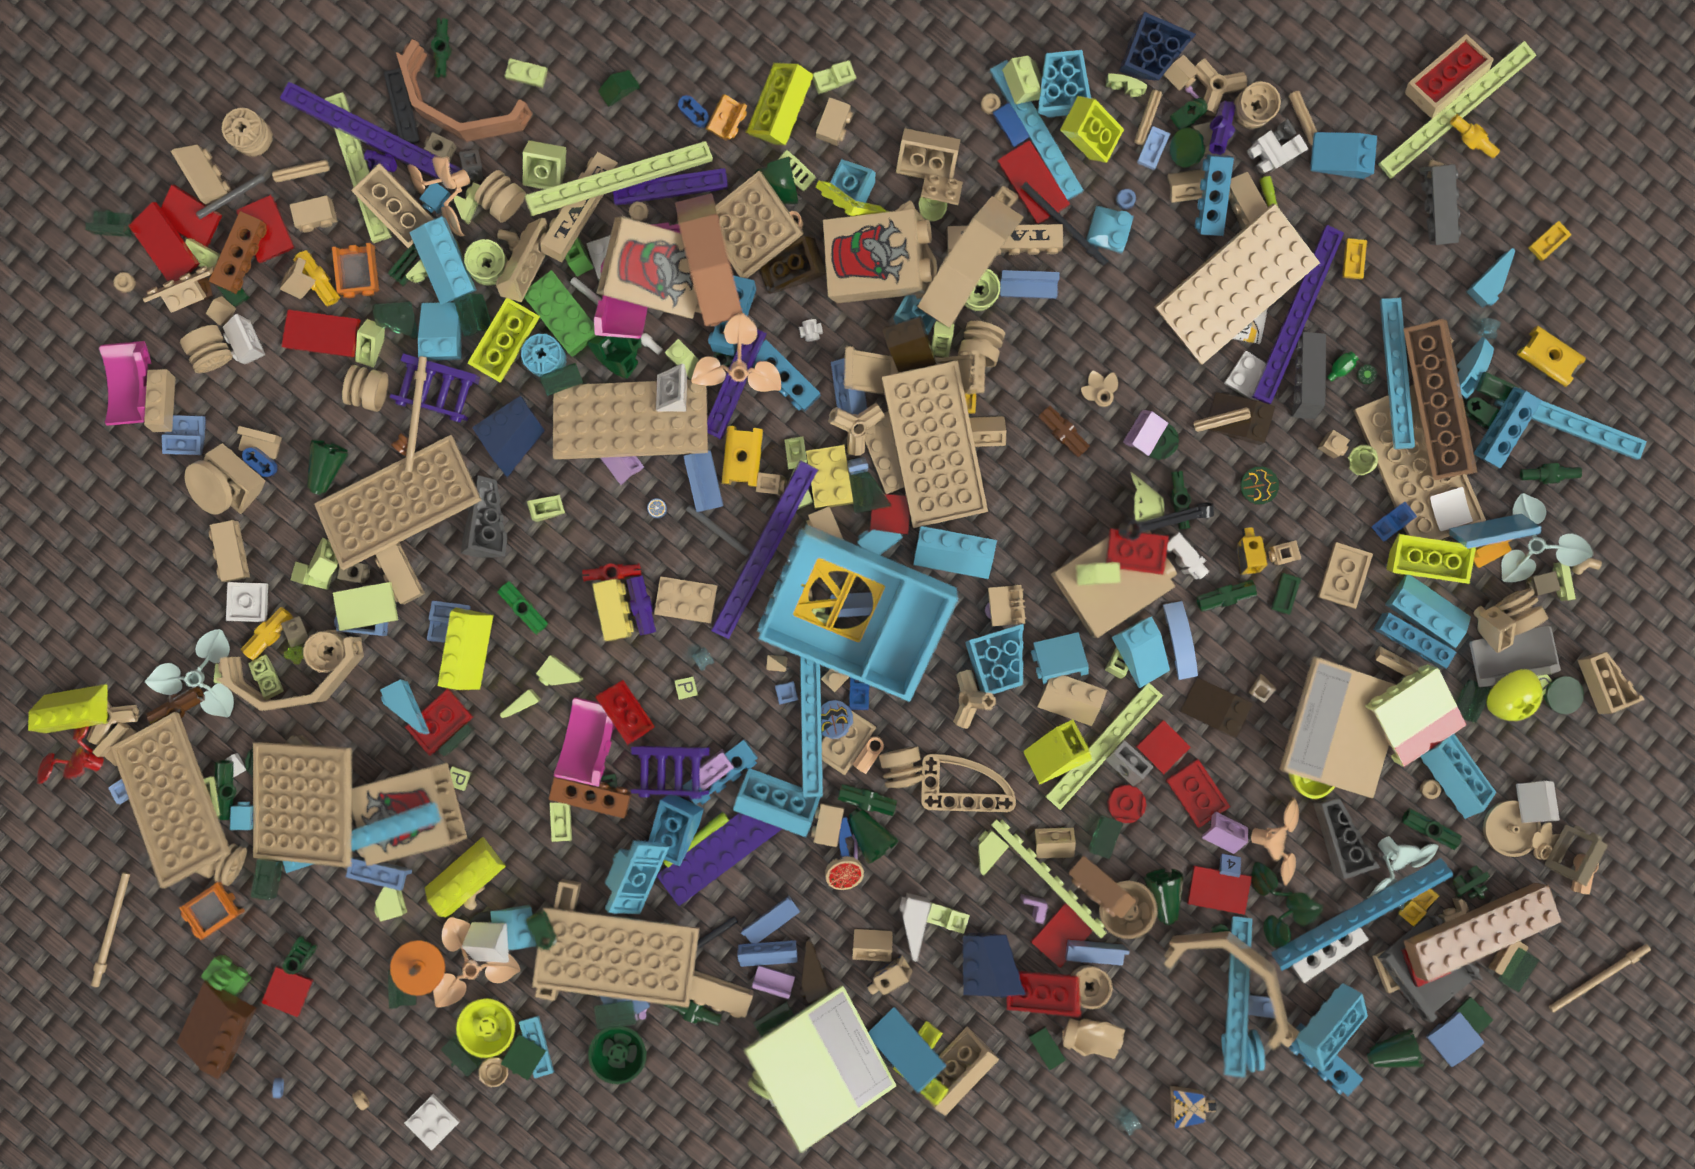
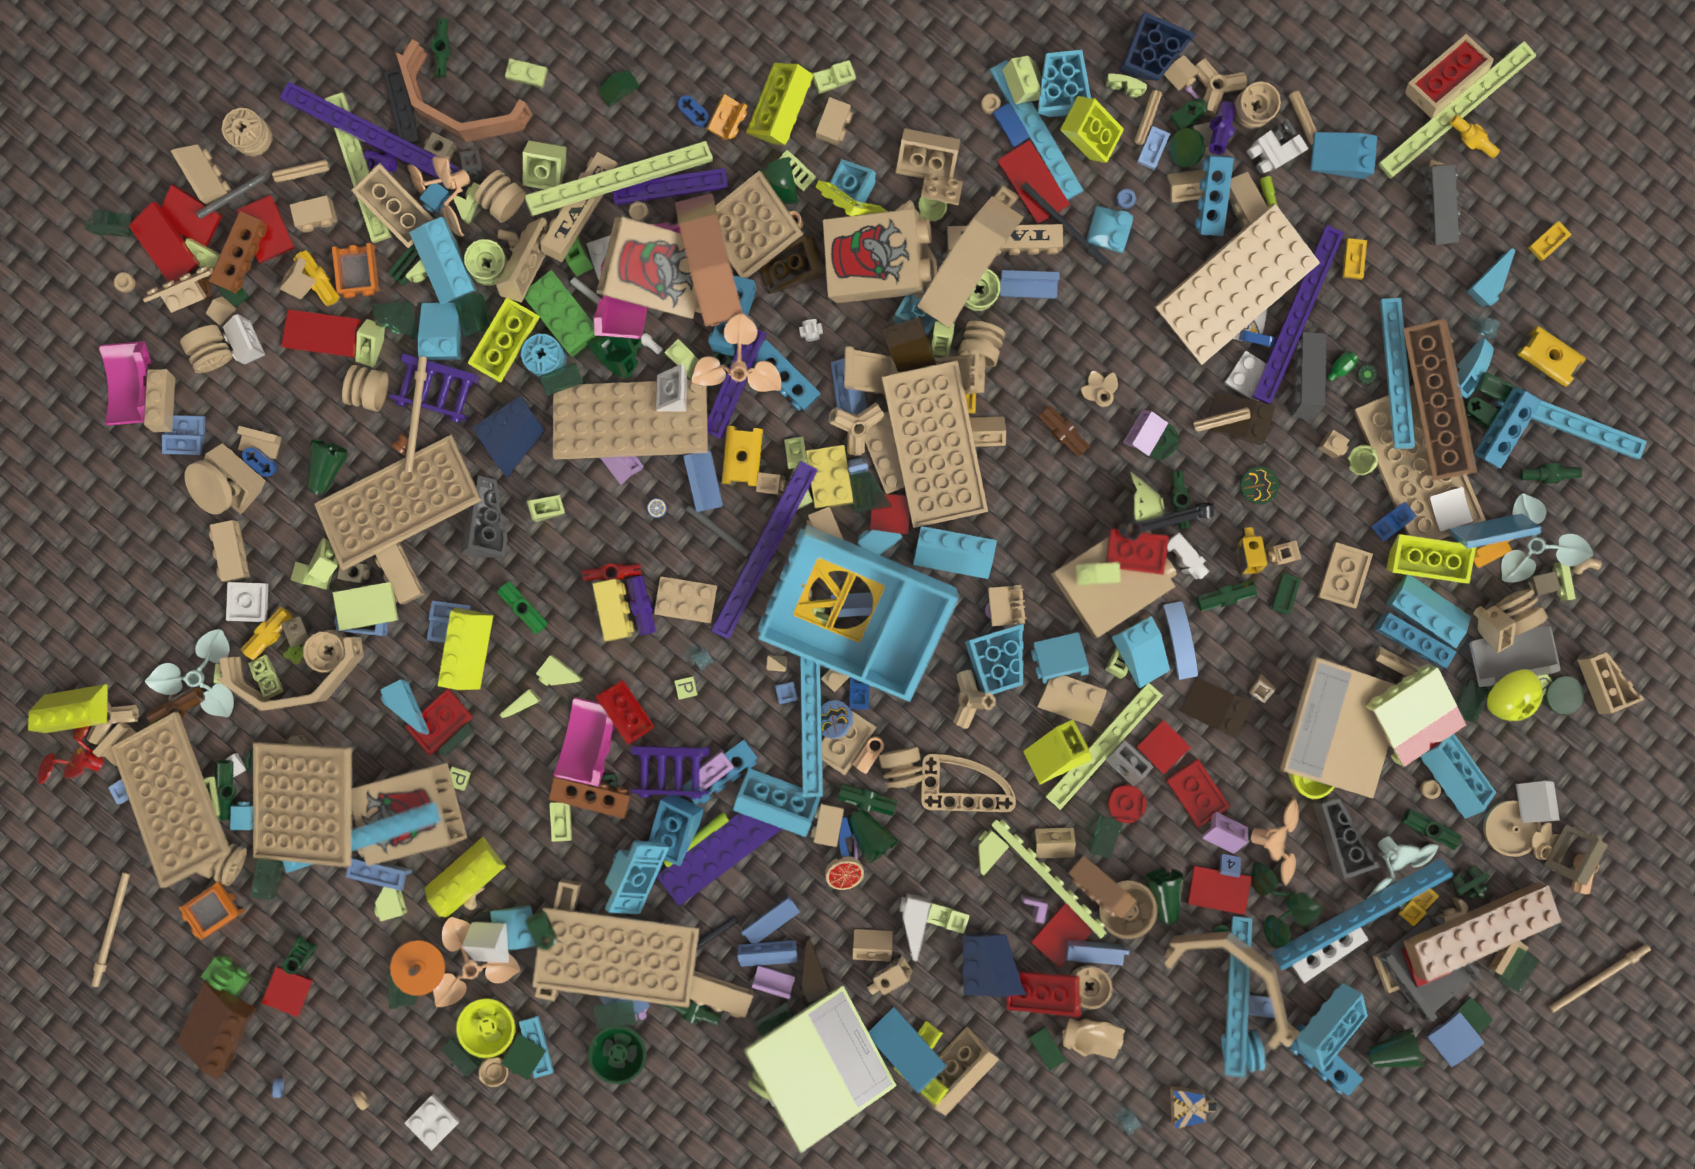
(1257, 338): none -> blue beam

